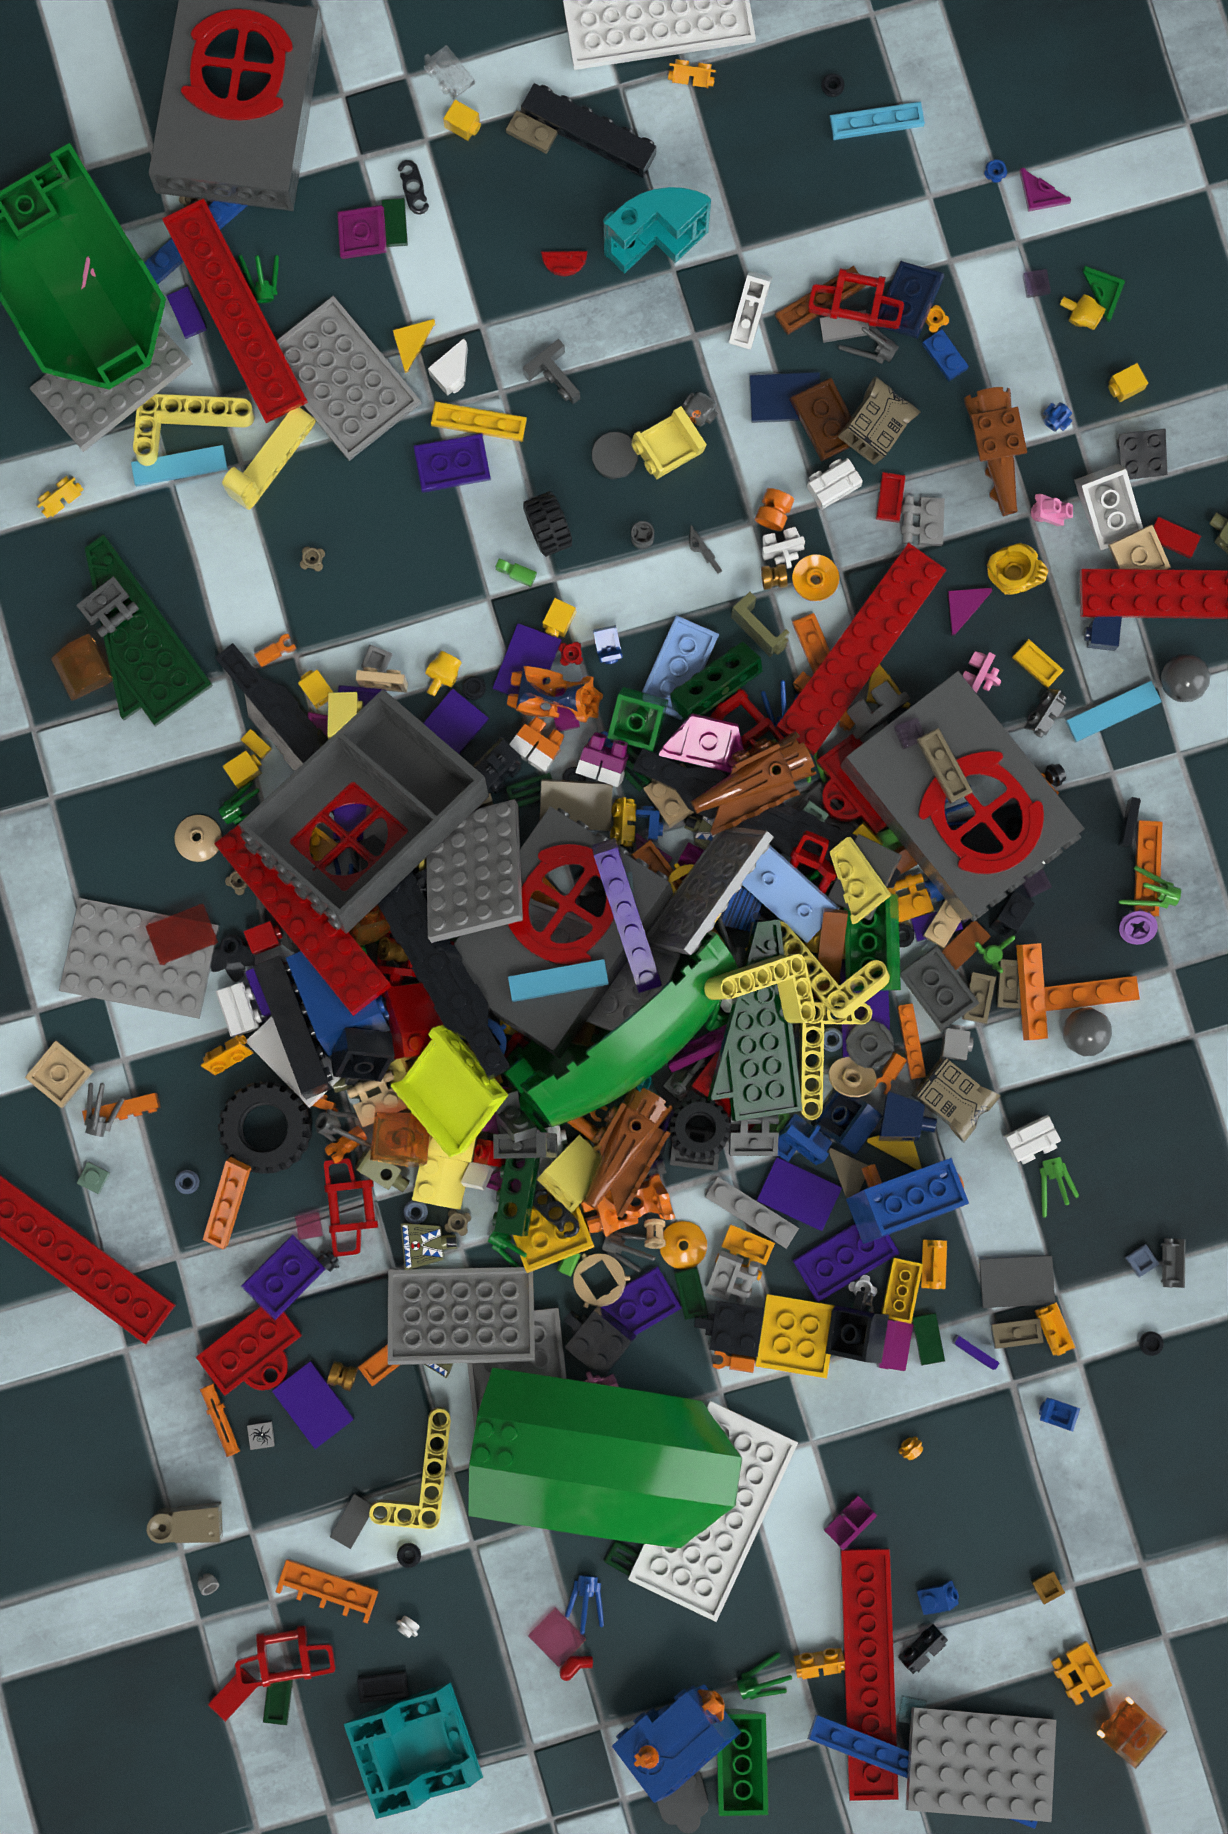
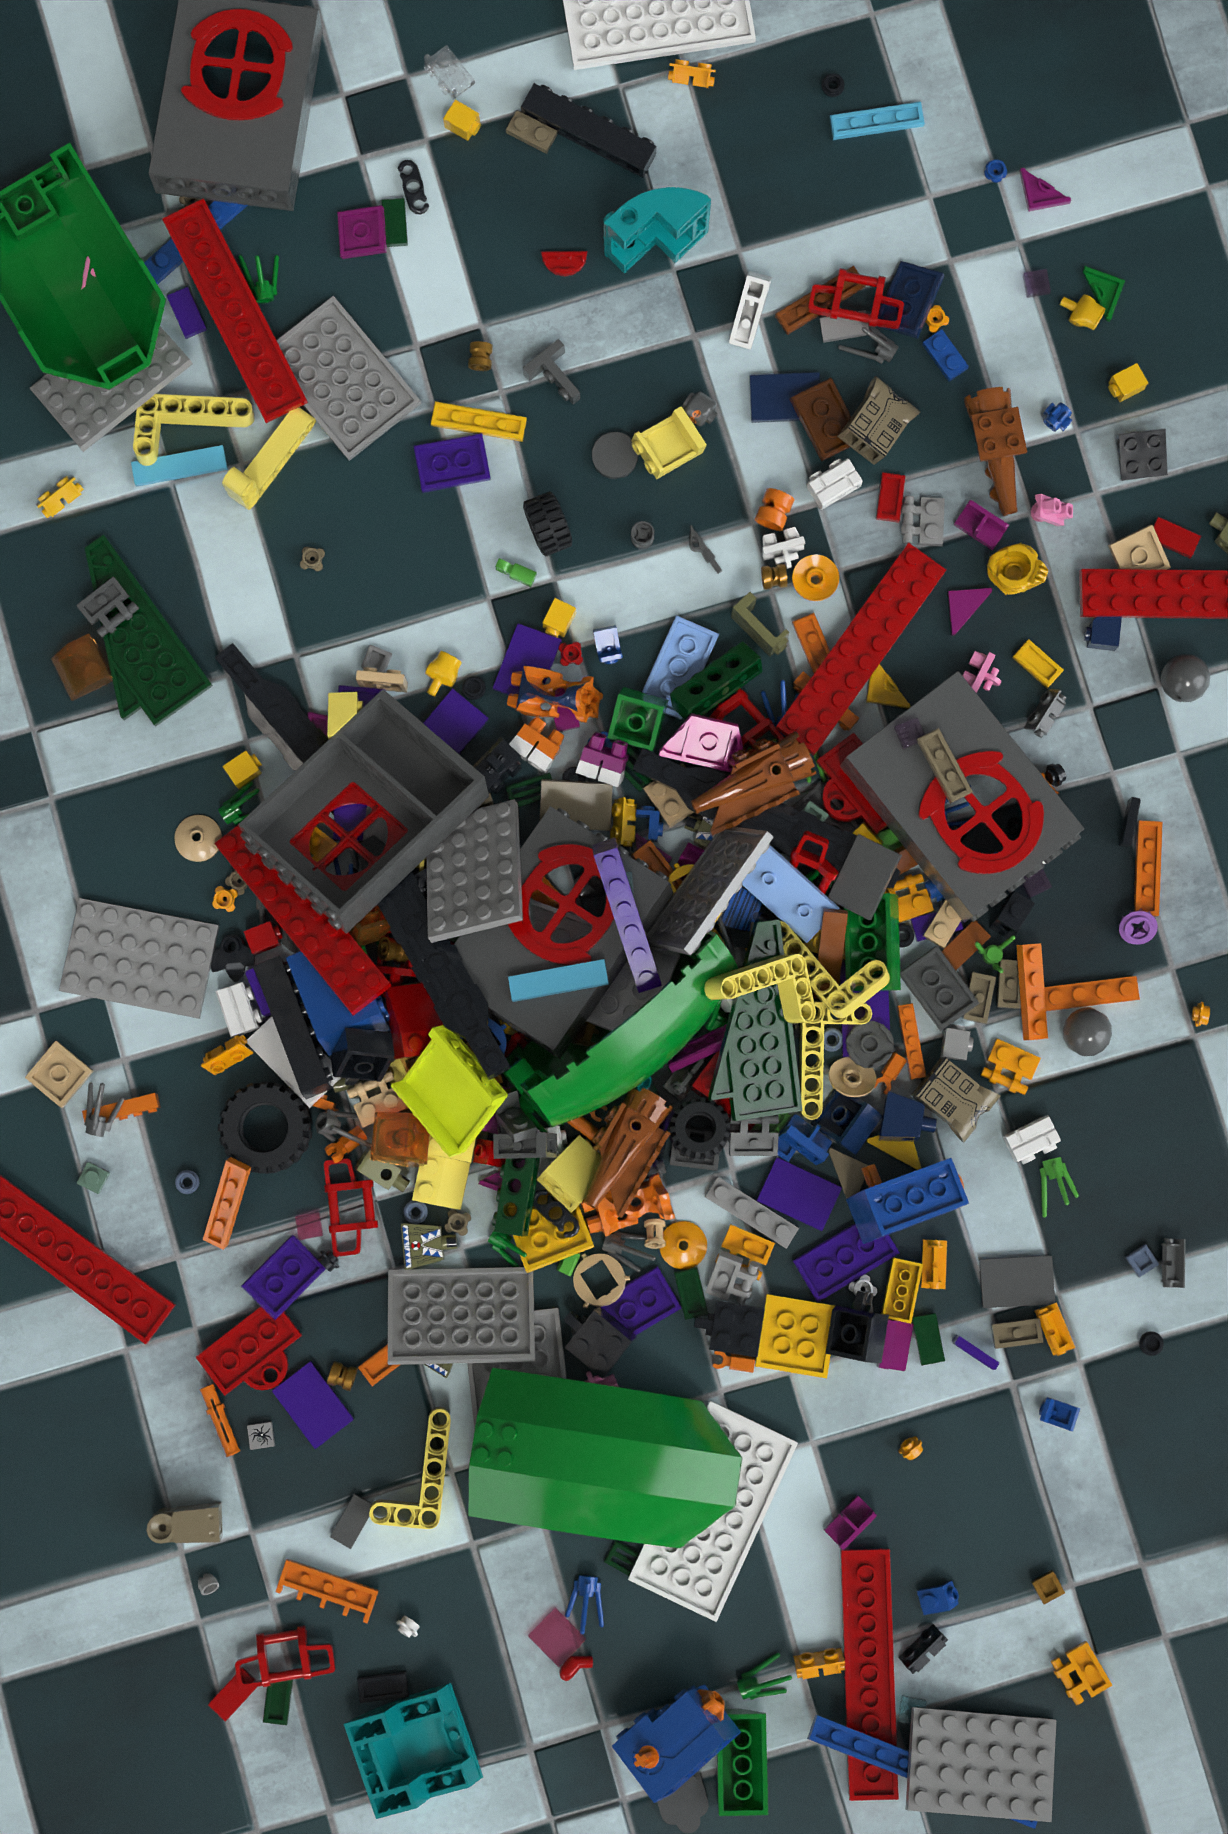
(181, 934): clear red piece -> none
(218, 901): none -> light orange plate
(256, 744): yellow piece -> none
(273, 651): orange bar -> none
(315, 688): yellow brick -> none
(409, 1563): black plate -> none
(411, 341): yellow tile -> none
(450, 369): white slope -> none
(477, 1176): white tile -> none
(480, 356): none -> pearl gold wheel
(860, 882): light yellow wing -> none
(889, 704): dark grey panel -> none
(981, 525): none -> magenta panel
(1014, 1060): none -> light orange plate
(1109, 504): white slope -> none
(1113, 711): medium azure tile -> none
(1131, 1732): clear orange slope -> none
(1166, 893): bright green plant -> none
(1201, 1014): none -> light orange plate

